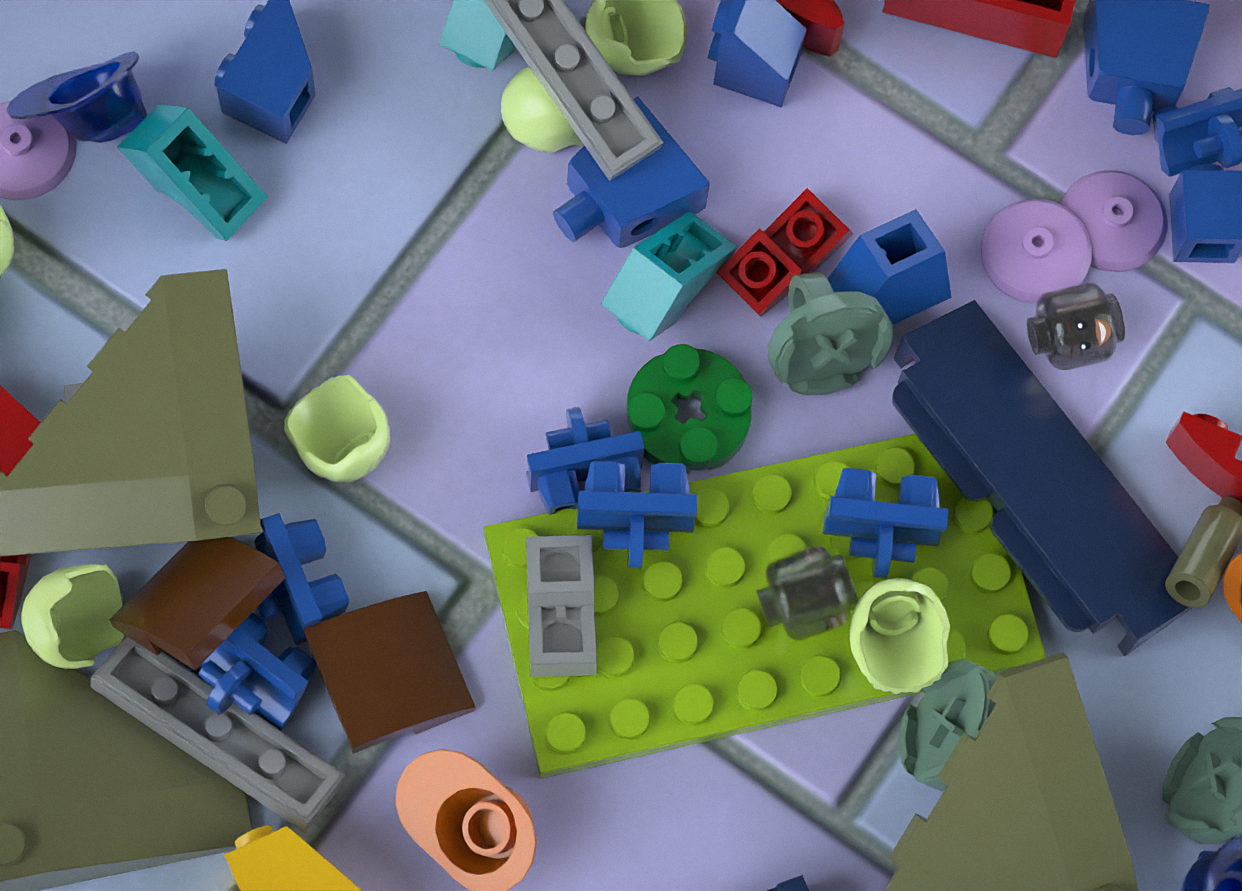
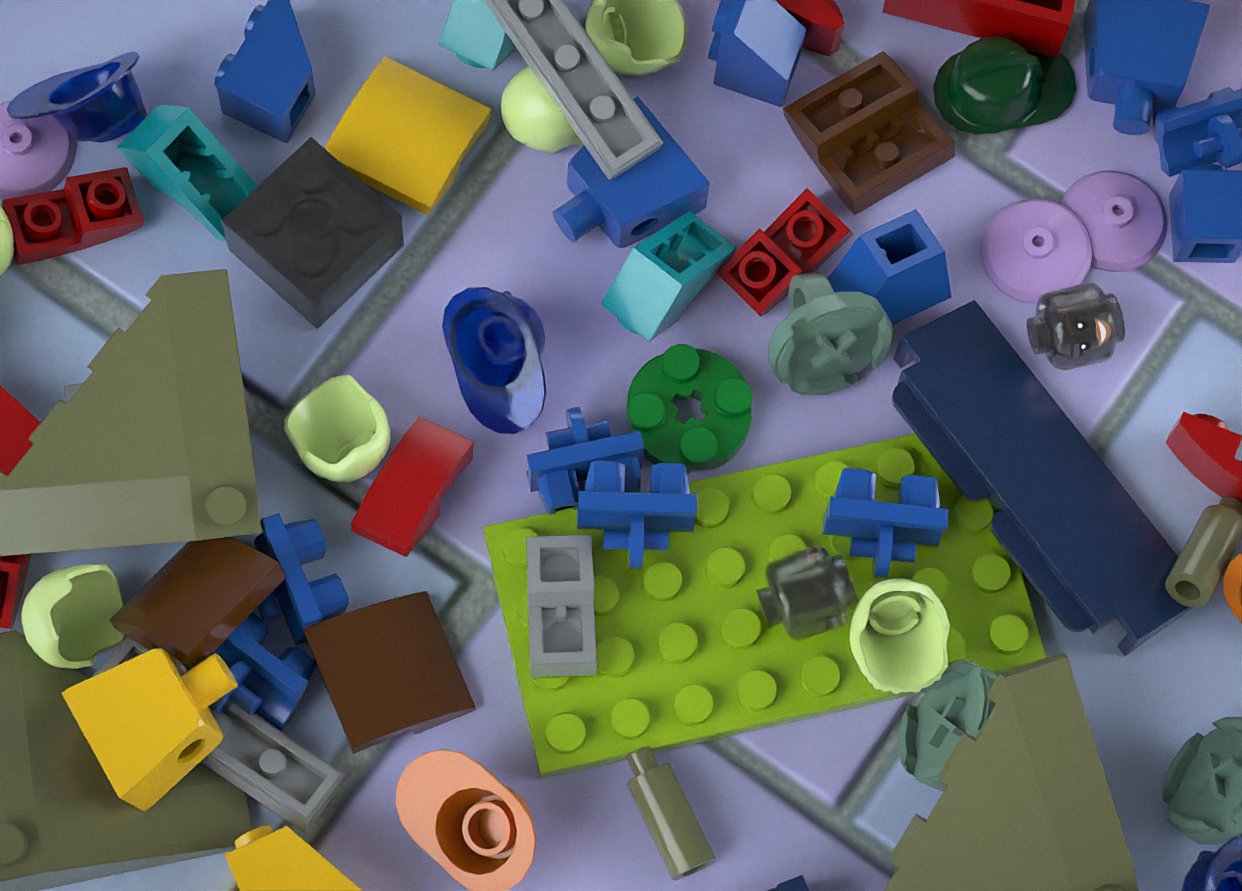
(74, 218): none -> red slope
(150, 720): none -> yellow torso
(313, 232): none -> clear smoke brick
(407, 134): none -> yellow slope
(410, 485): none -> red slope
(497, 357): none -> clear blue piece
(668, 815): none -> olive cylinder
(869, 132): none -> reddish brown slope
(1002, 87): none -> dark green piece

